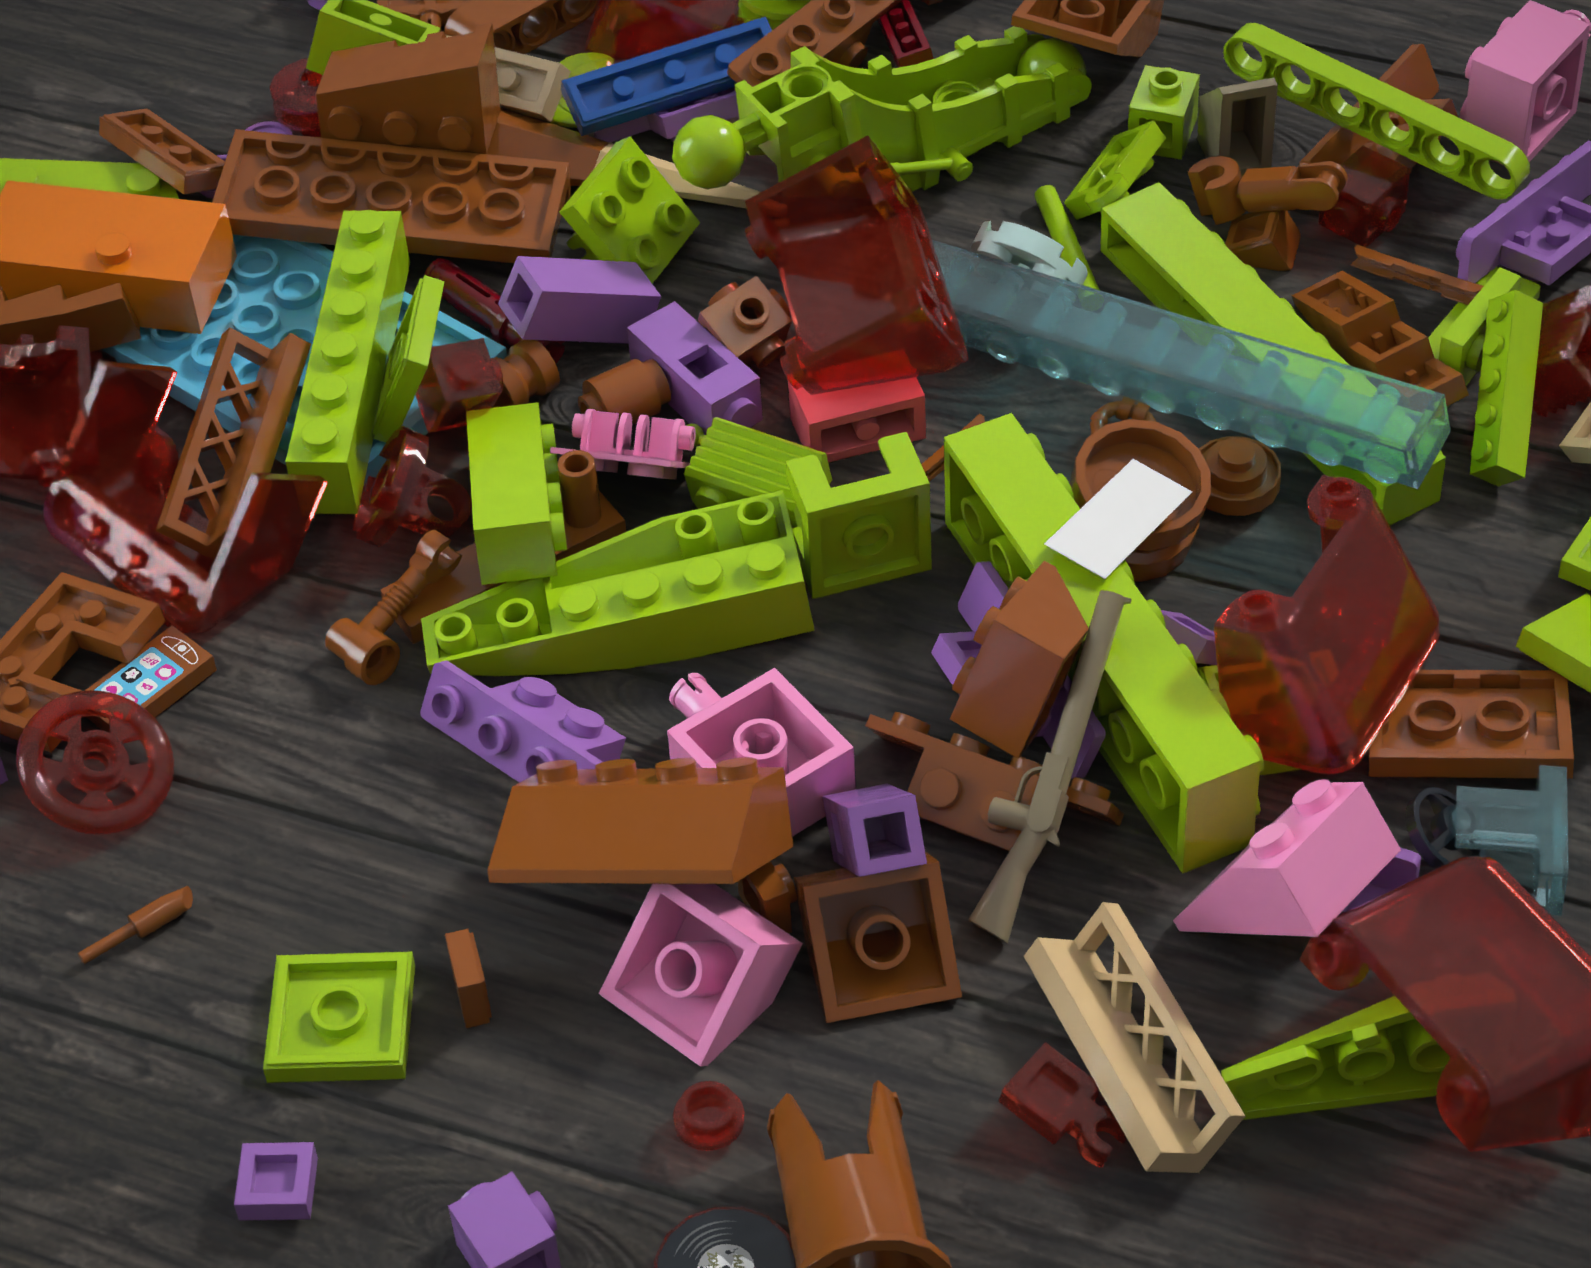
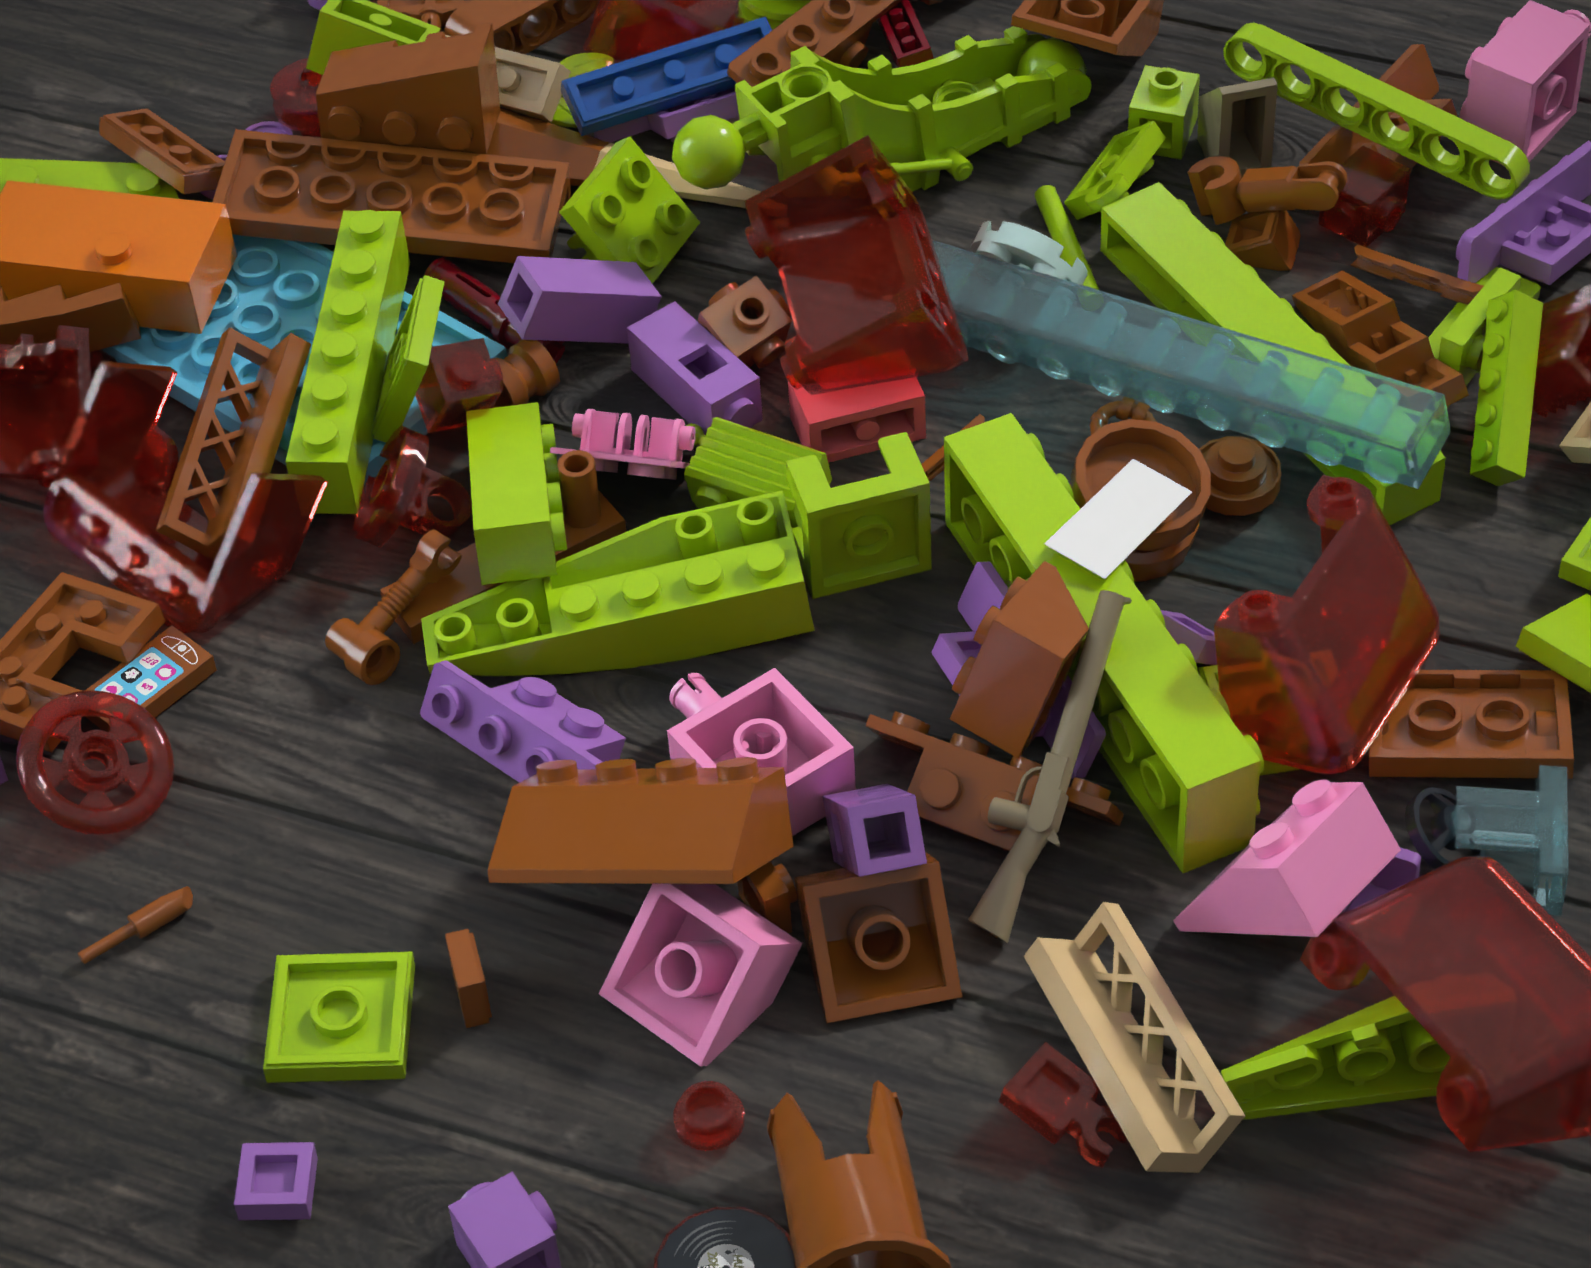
(628, 388): dark orange brick -> none

